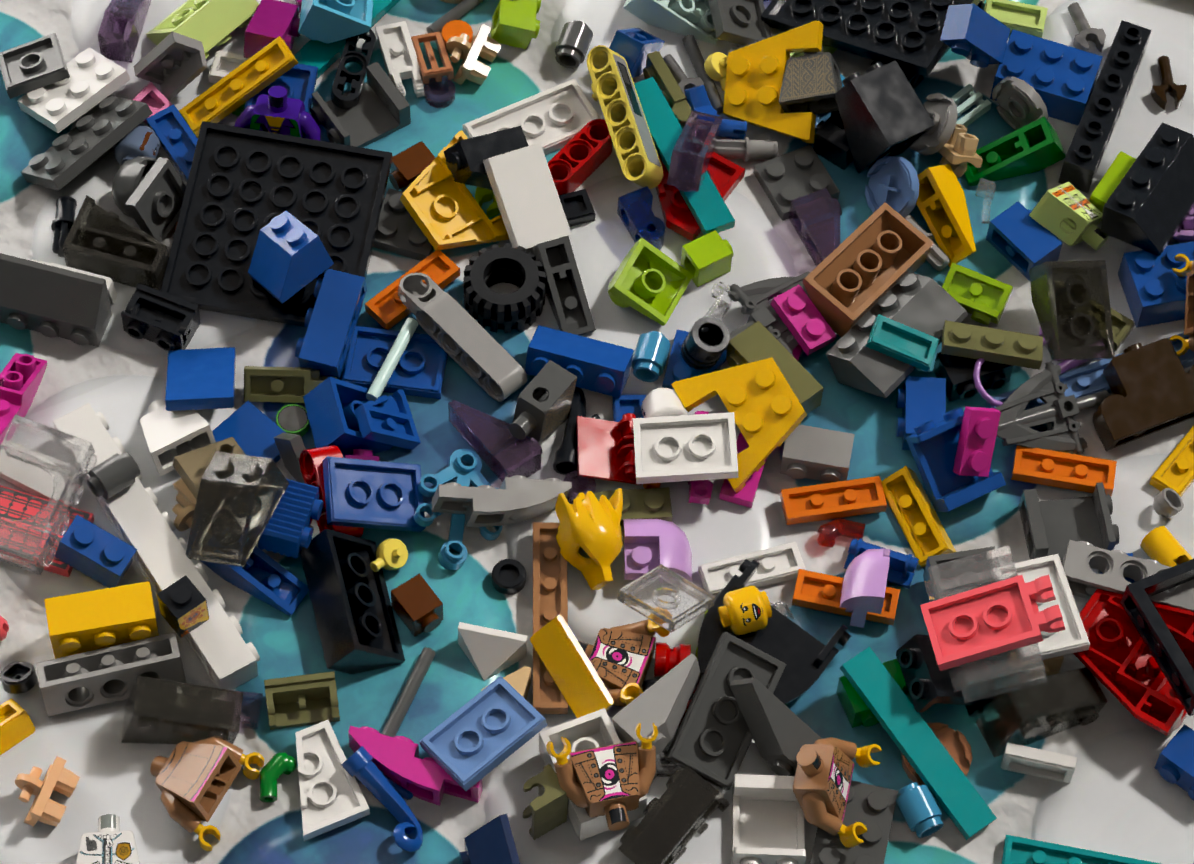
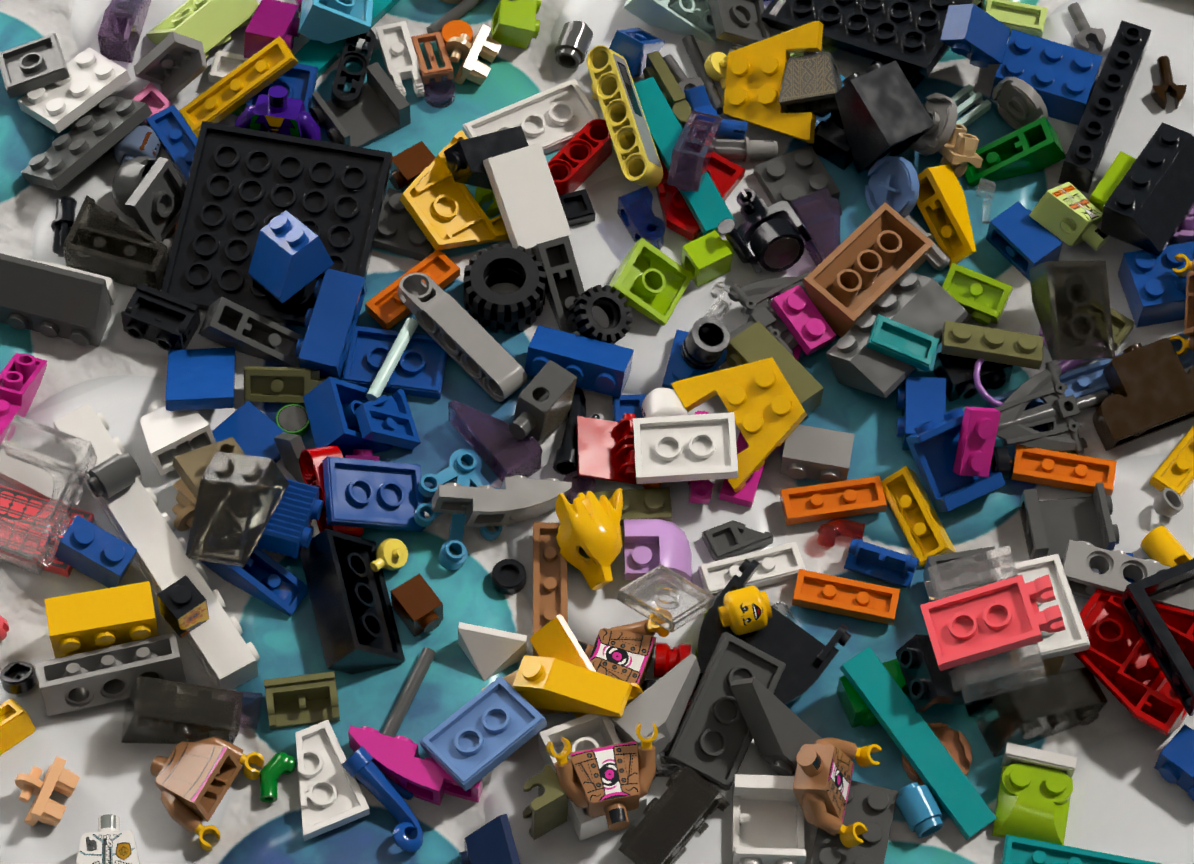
(250, 333): none -> dark grey slope
(570, 688): none -> yellow slope
(612, 306): none -> black tyre
(650, 356): dark azure brick -> none
(734, 540): none -> dark grey tile
(770, 234): none -> black piece
(865, 585): lavender brick -> none
(1002, 461): none -> black tile
(1032, 803): none -> lime slope

